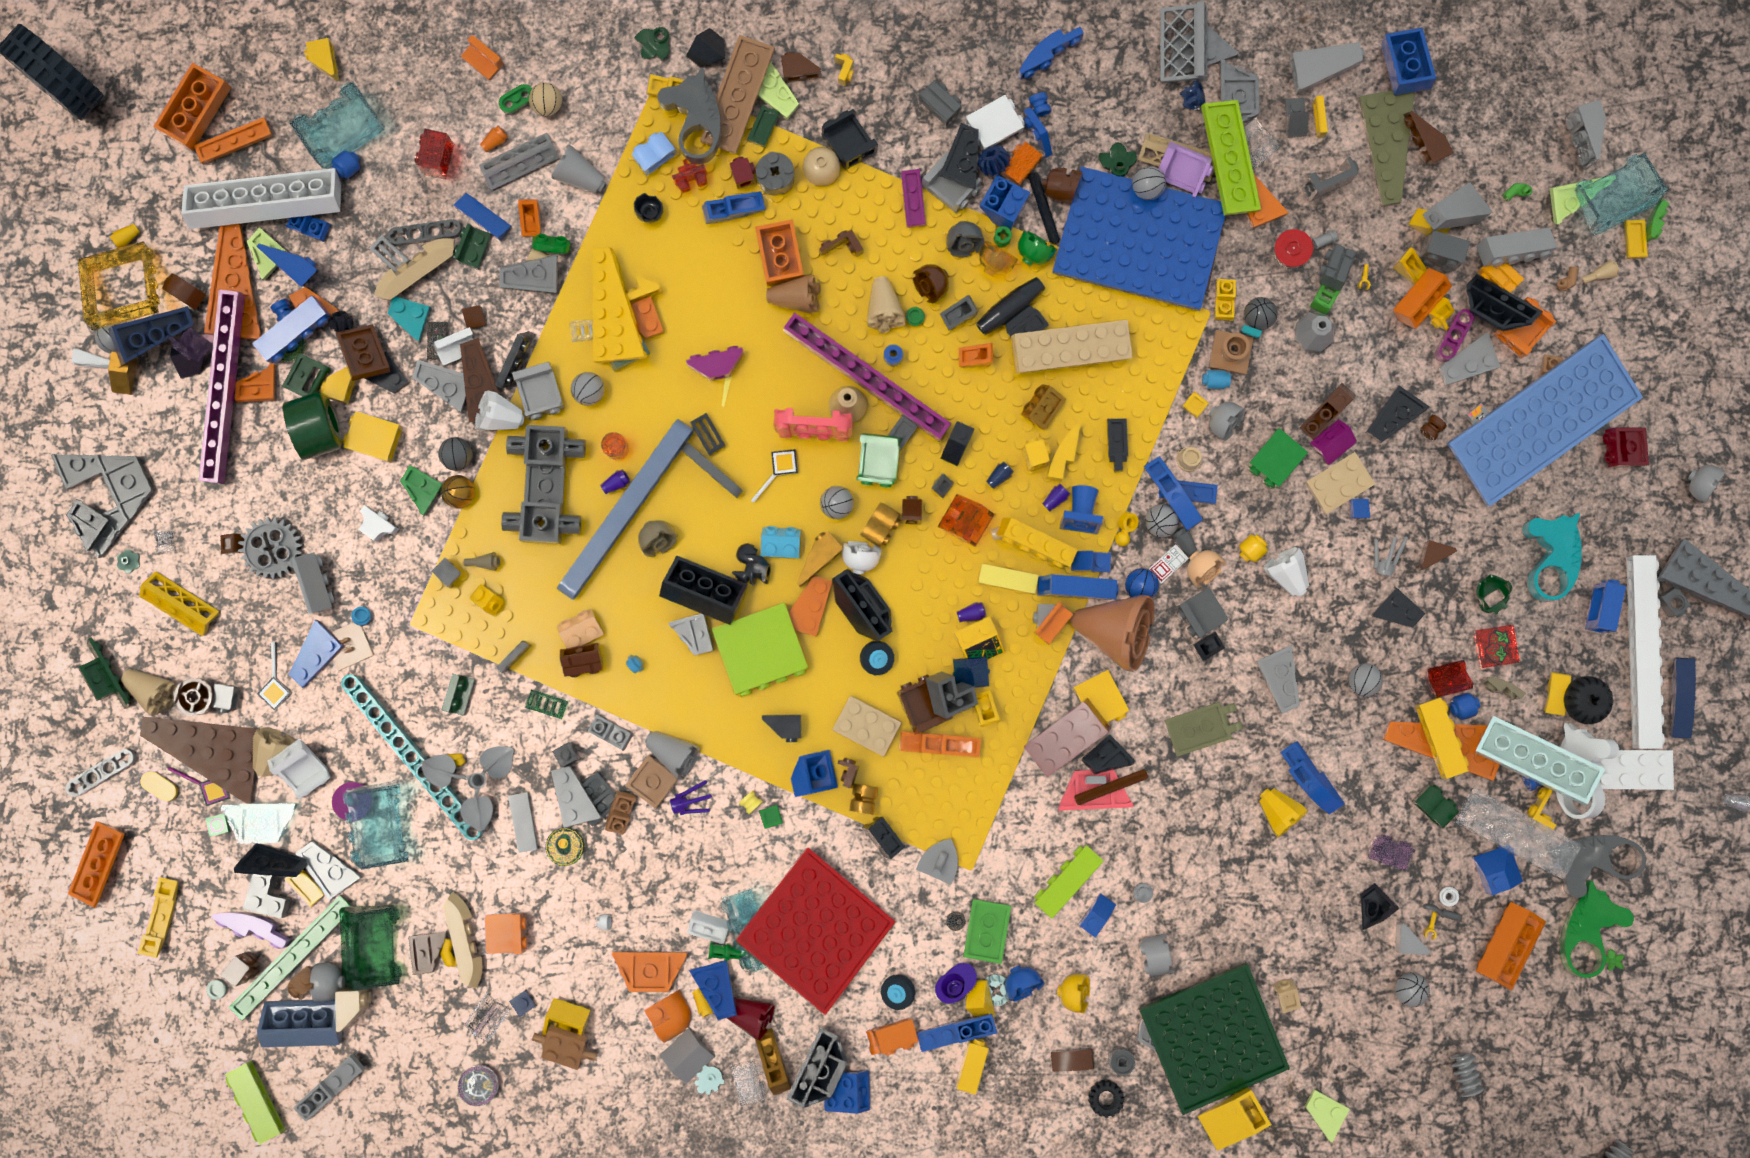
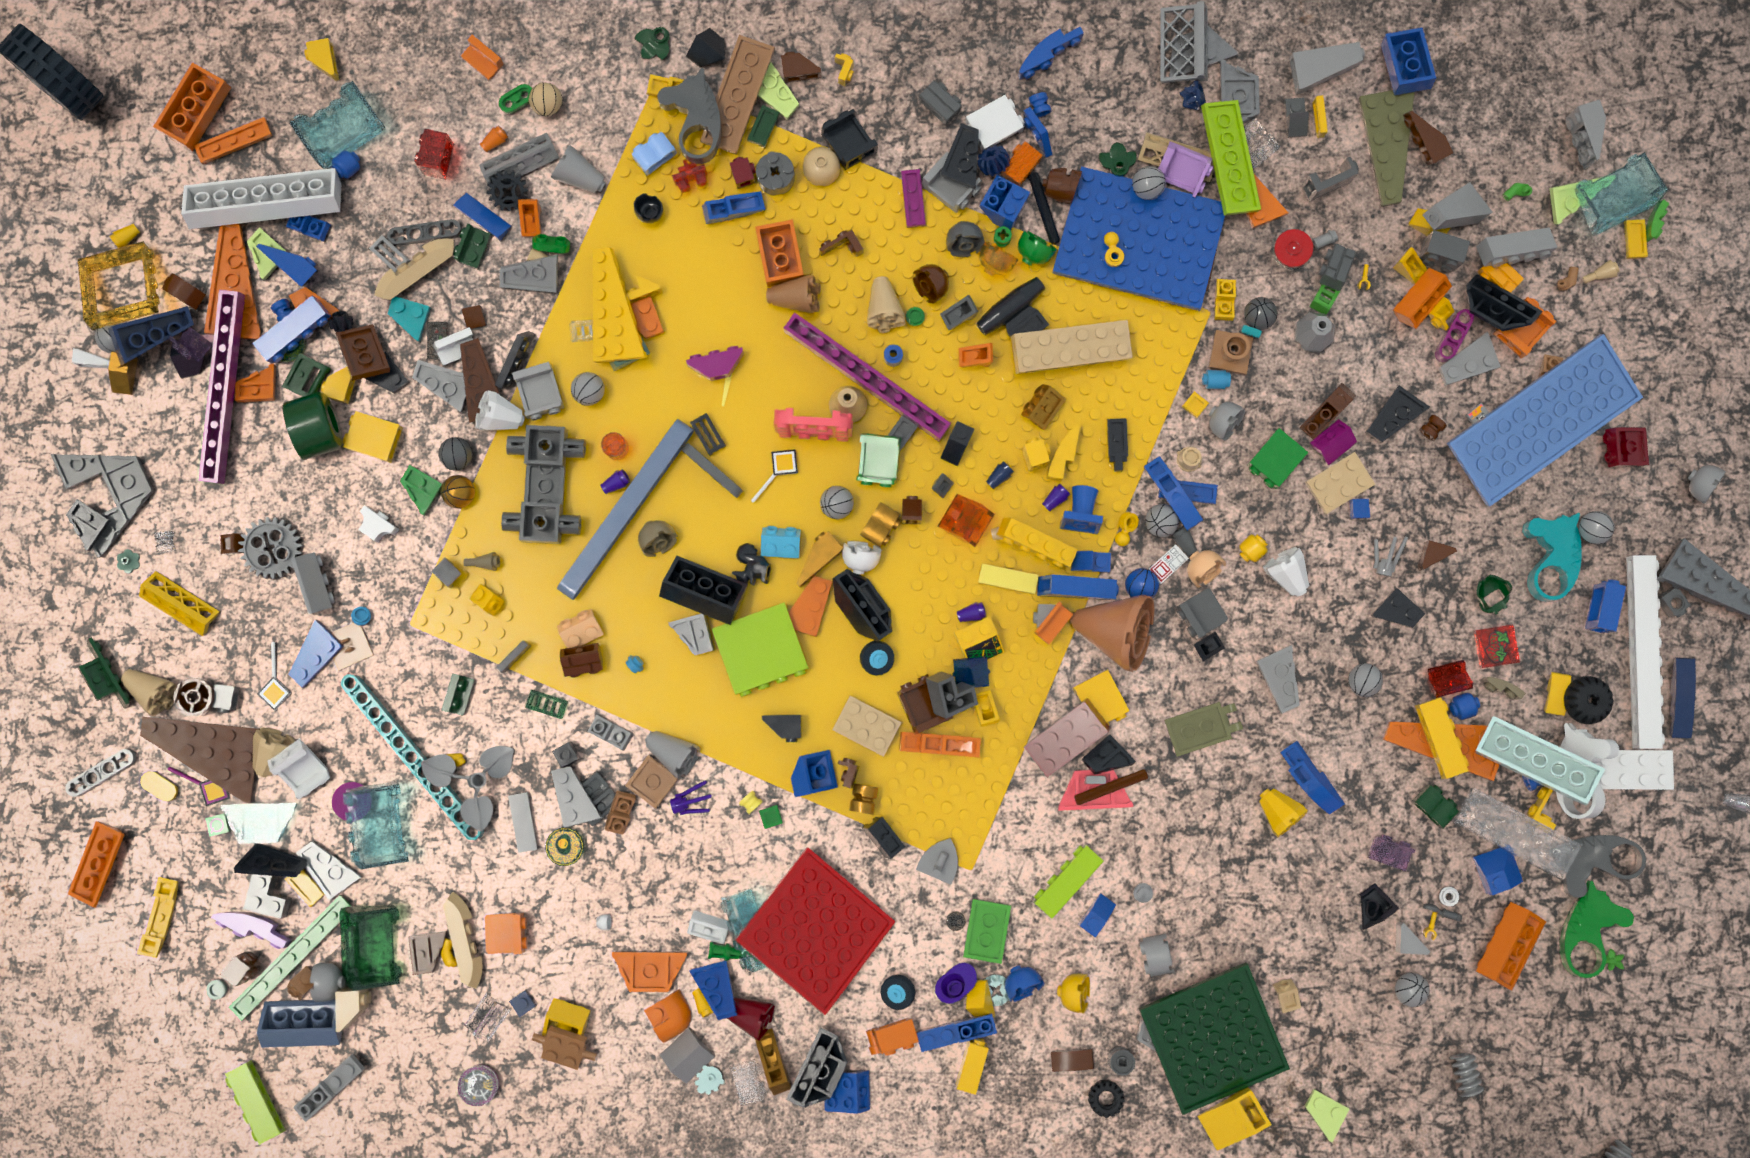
(514, 196): none -> black gear
(1111, 240): none -> yellow plate
(1596, 527): none -> light grey piece

